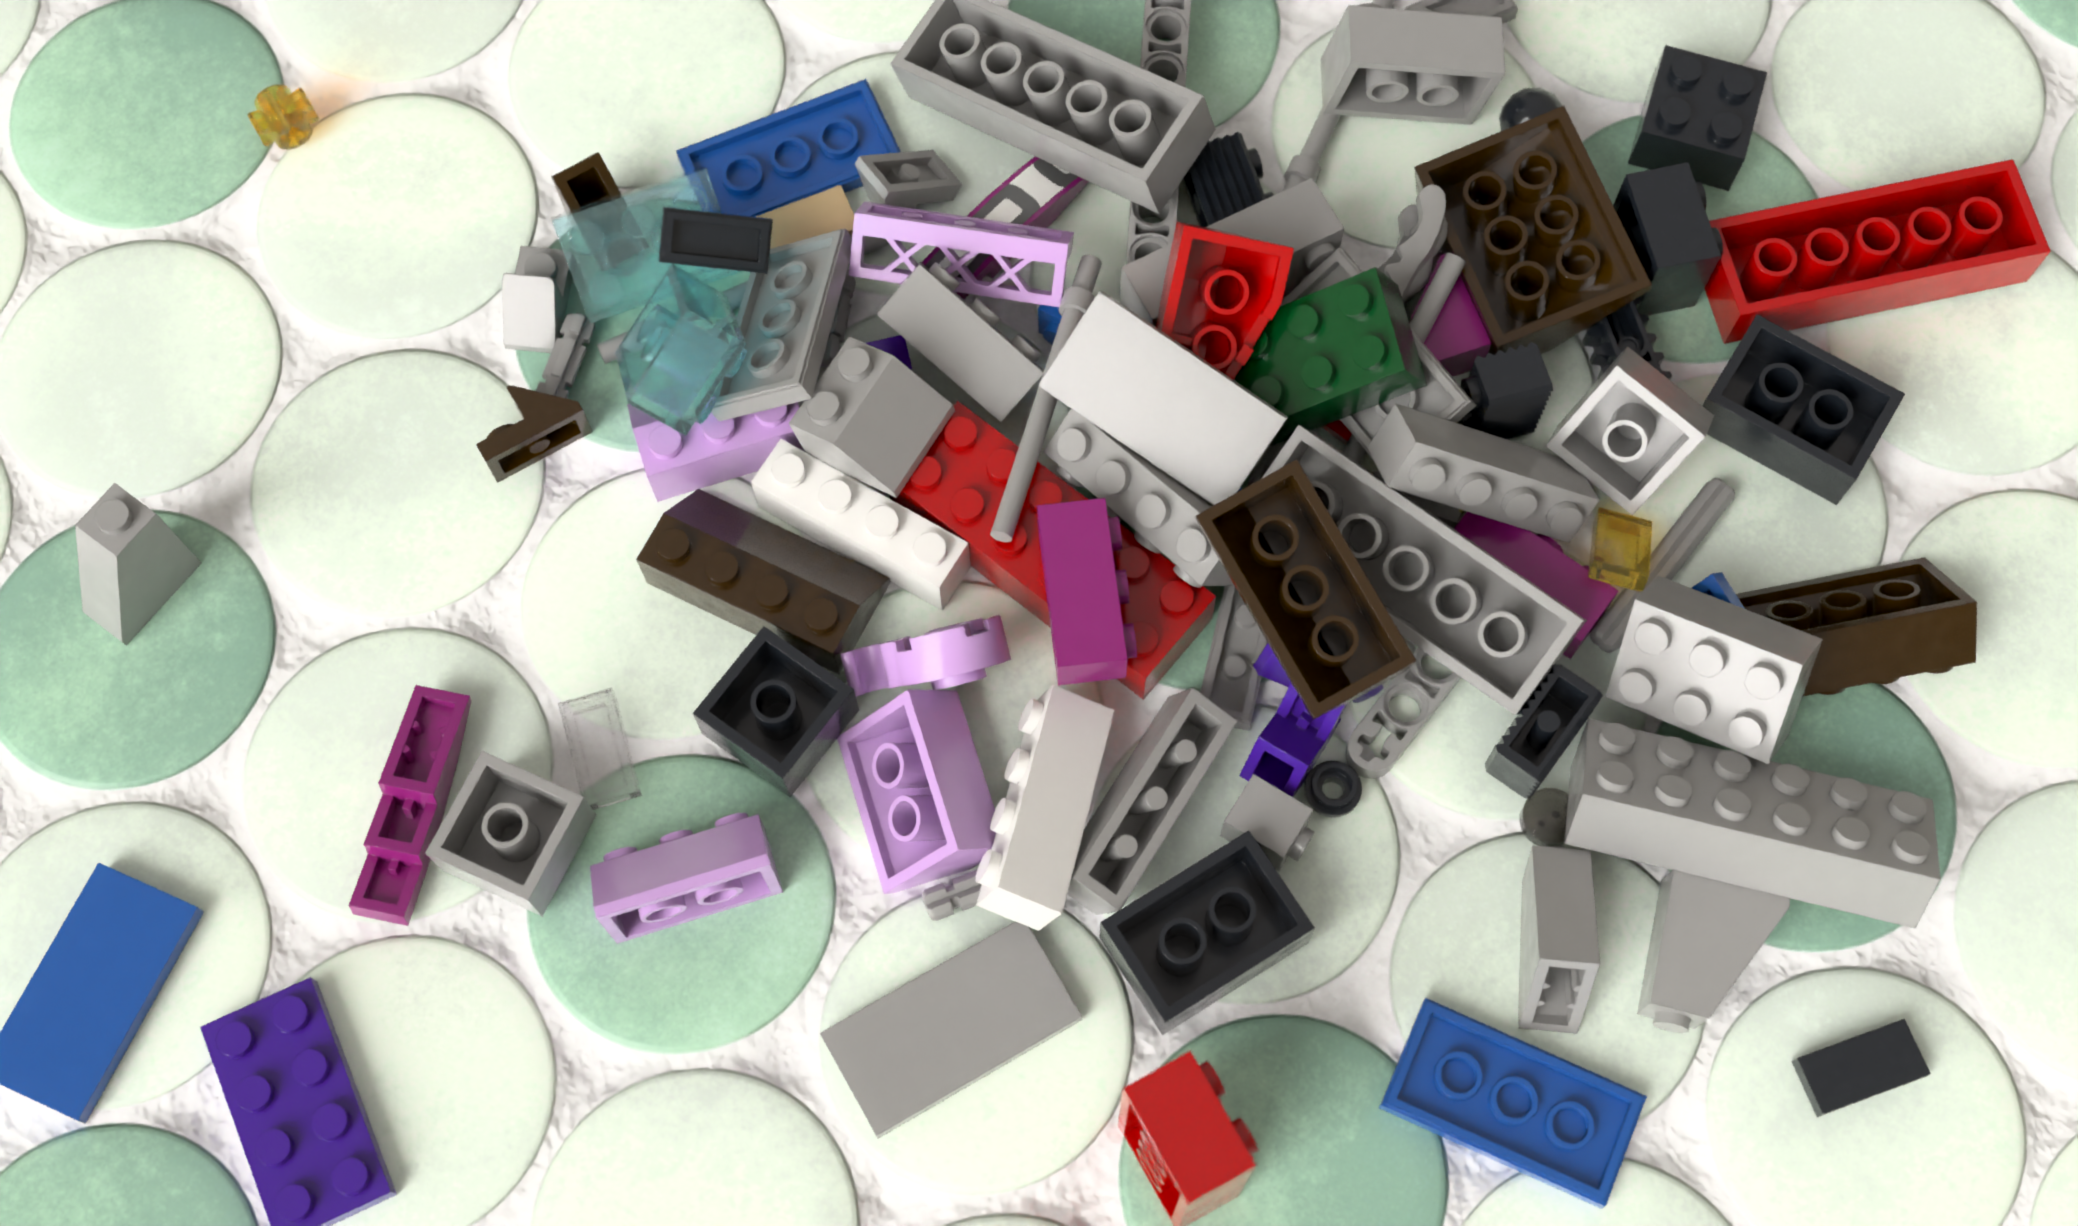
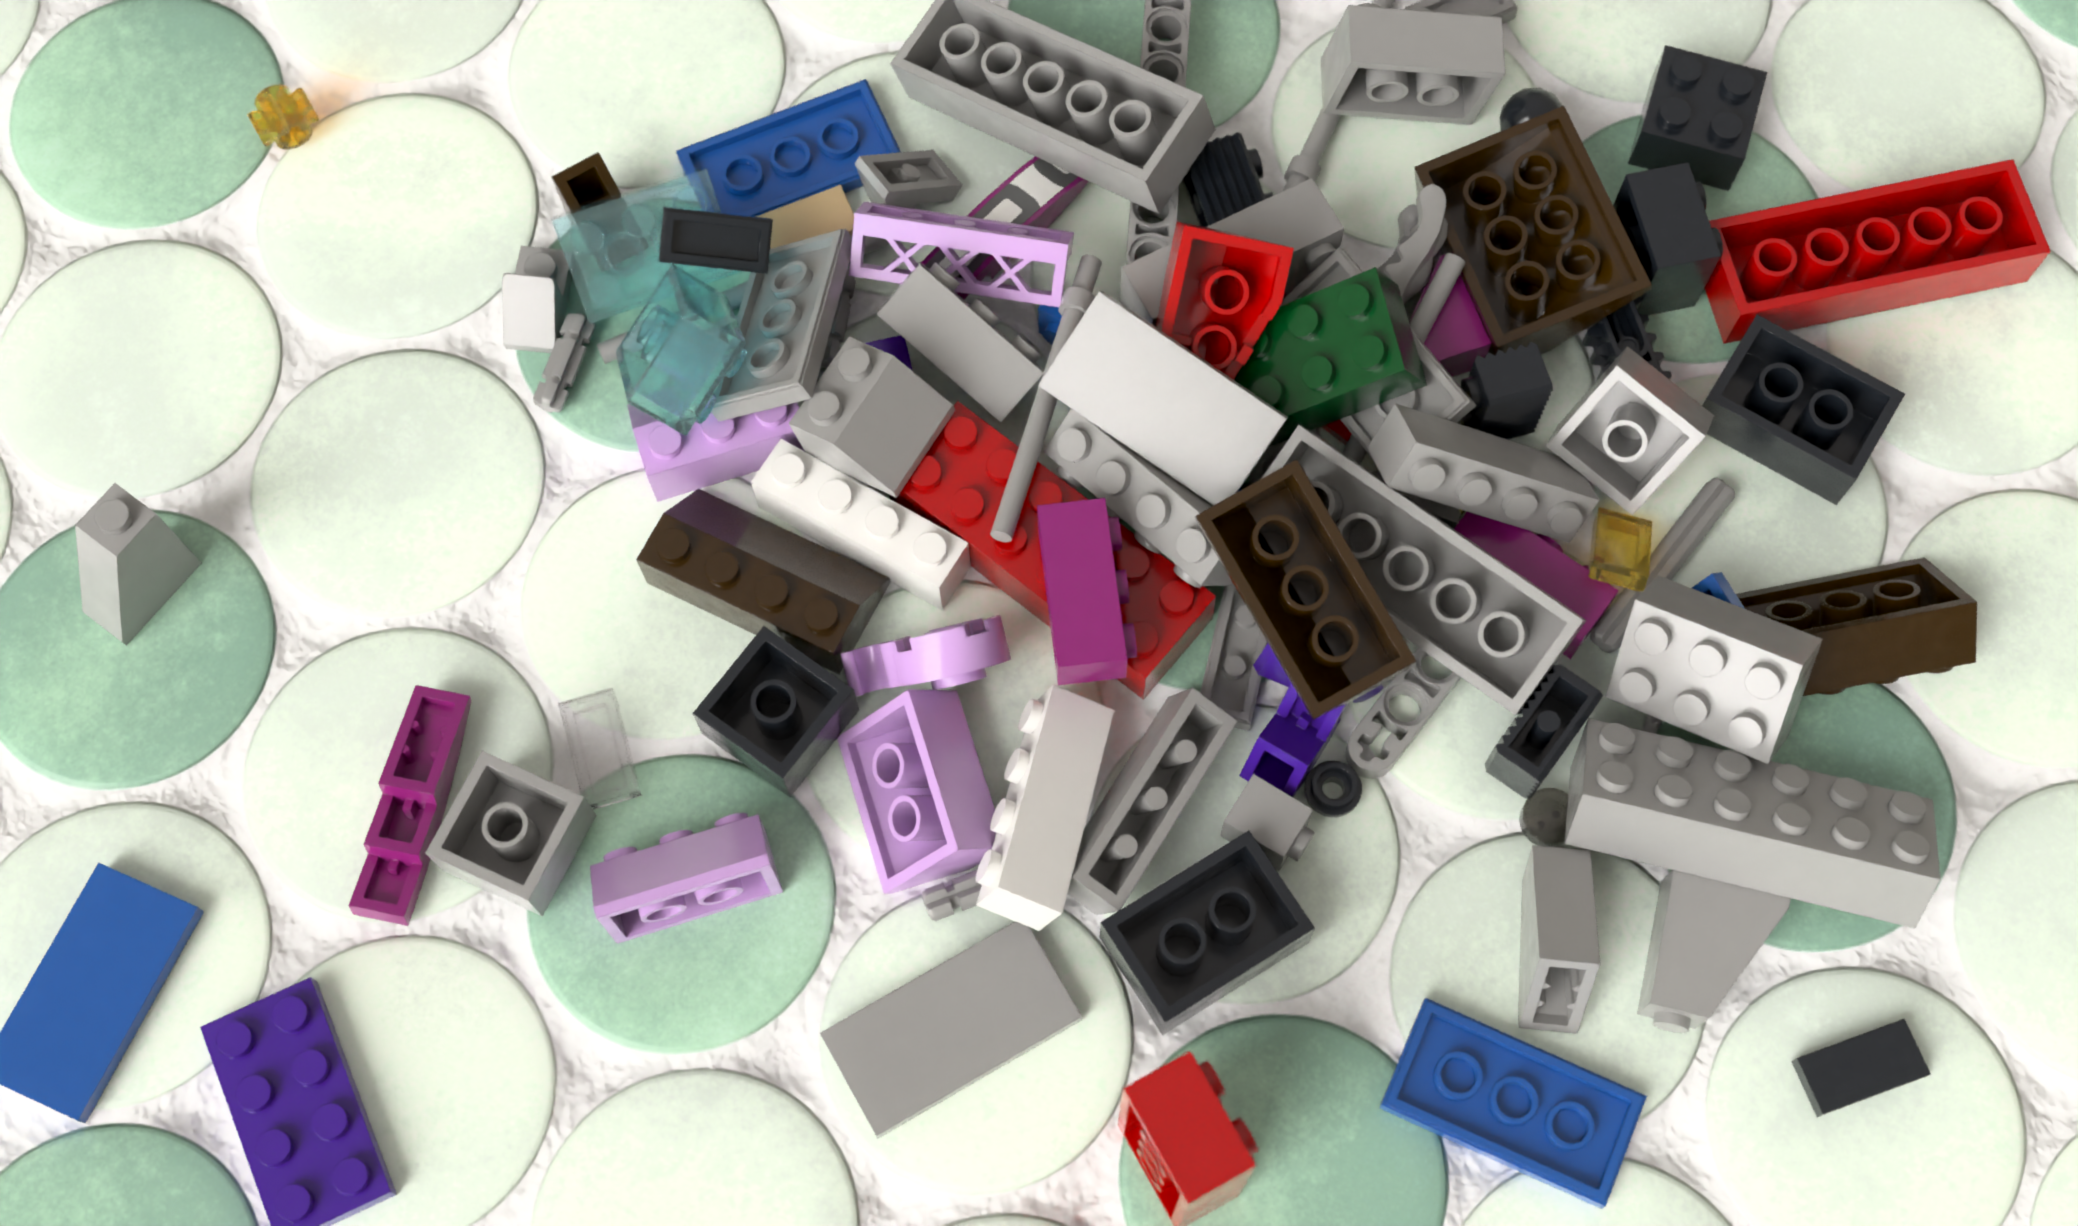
(546, 427): dark brown slope -> none

